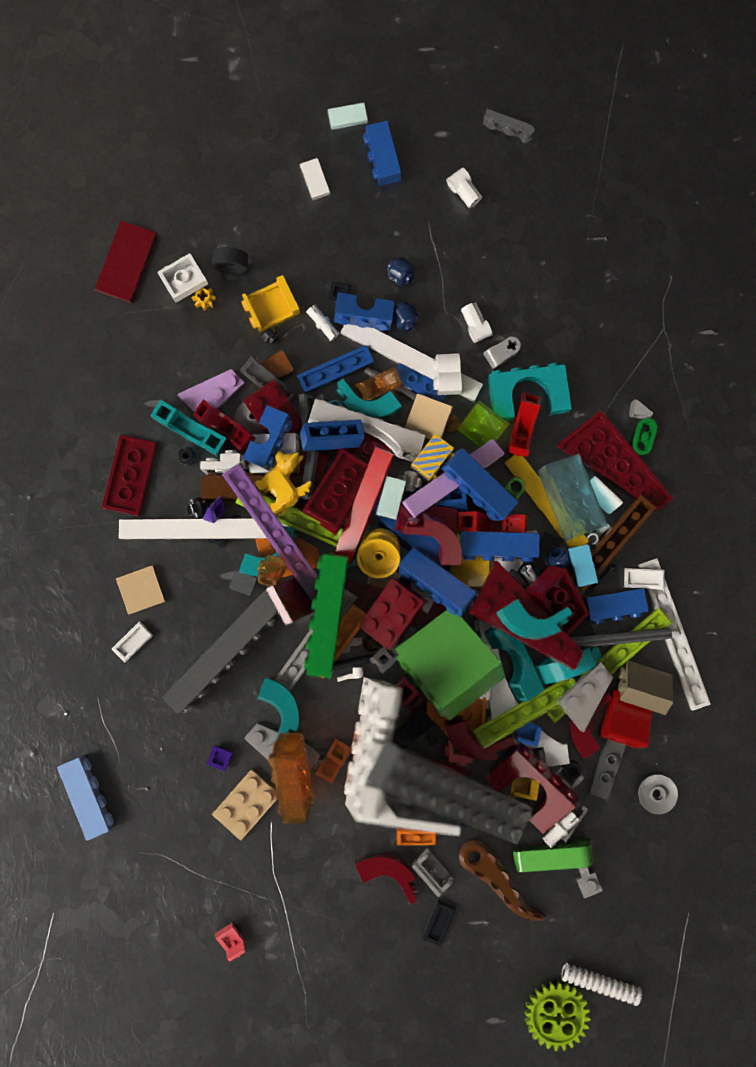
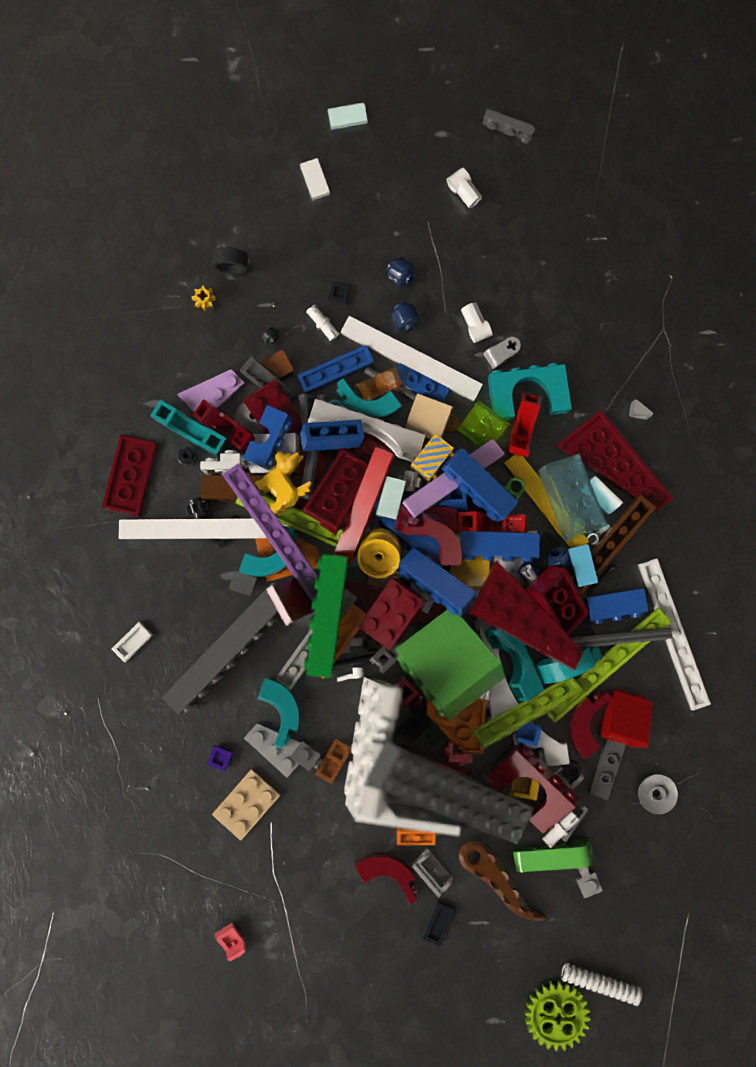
(85, 797): light blue brick -> none
(125, 261): dark red tile -> none
(140, 590): tan tile -> none
(182, 278): white plate -> none
(214, 511): dark purple slope -> none
(271, 305): yellow panel -> none
(271, 570): clear orange brick -> none
(291, 777): clear orange brick -> none
(349, 313): blue arch -> none
(382, 153): blue brick -> none
(447, 373): white brick -> none
(468, 744): dark red arch -> none
(525, 626): teal arch -> none
(585, 695): light grey wing -> none
(644, 437): green plate -> none
(644, 578): white tile -> none
(646, 687): dark tan brick -> none

